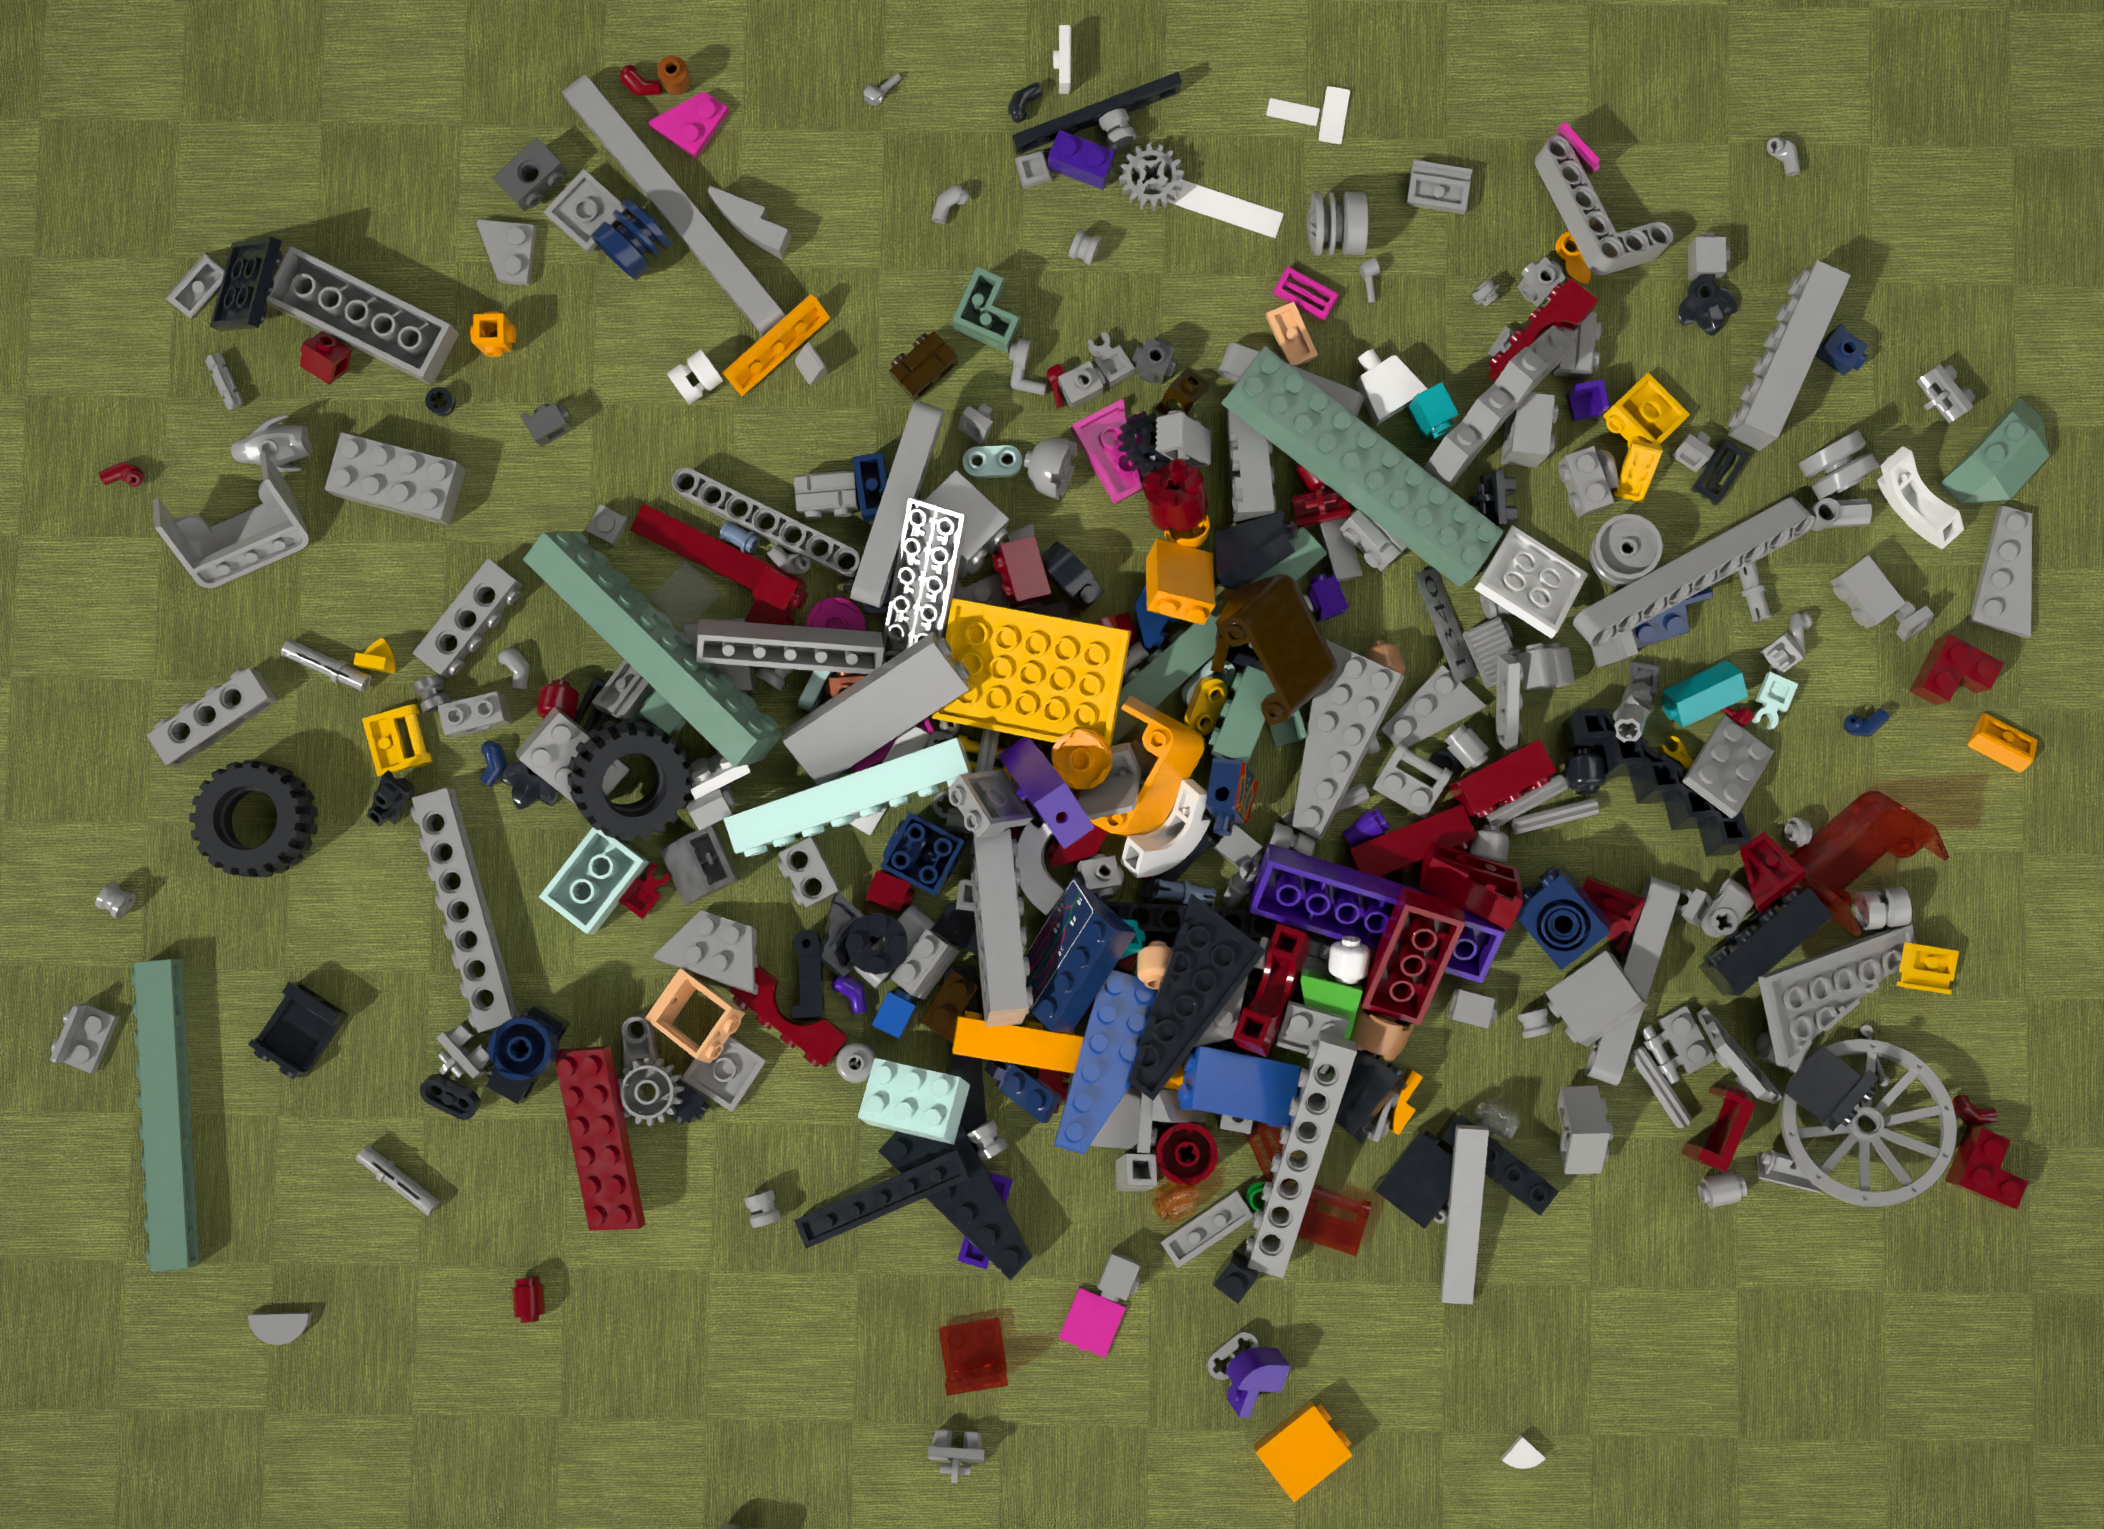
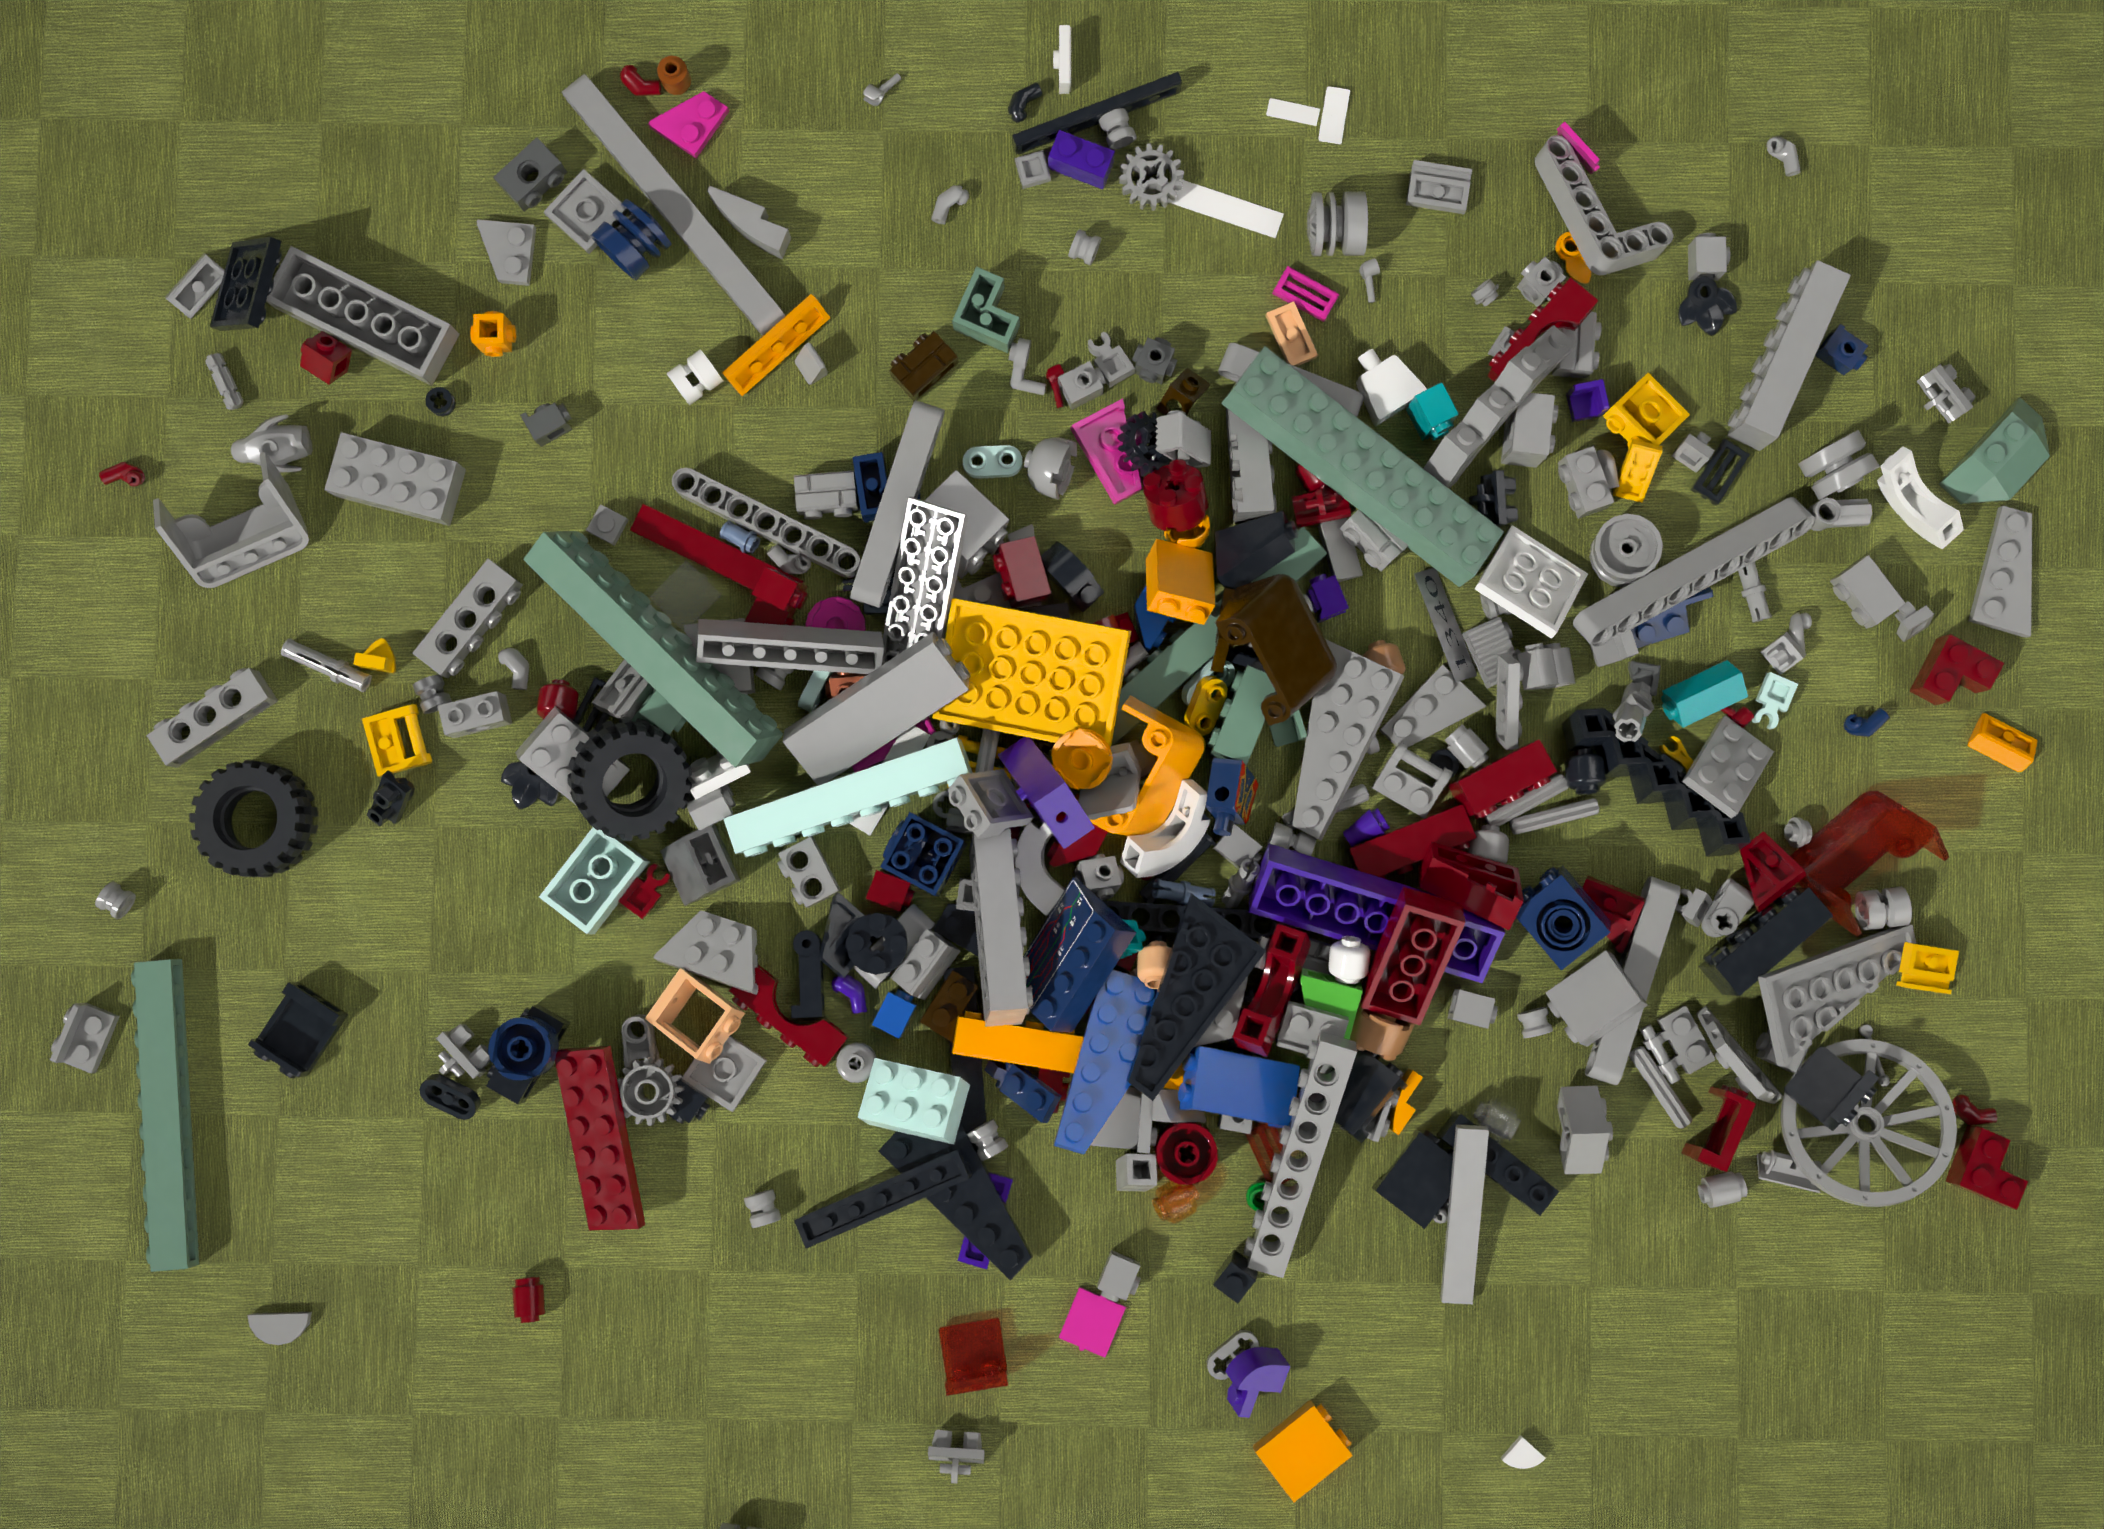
(395, 1178): light grey pin -> none
(495, 761): dark blue arm -> none
(495, 979): light grey brick -> none
(976, 423): light grey tile -> none
(1206, 1228): light grey plate -> none
(1330, 1229): clear red plate -> none

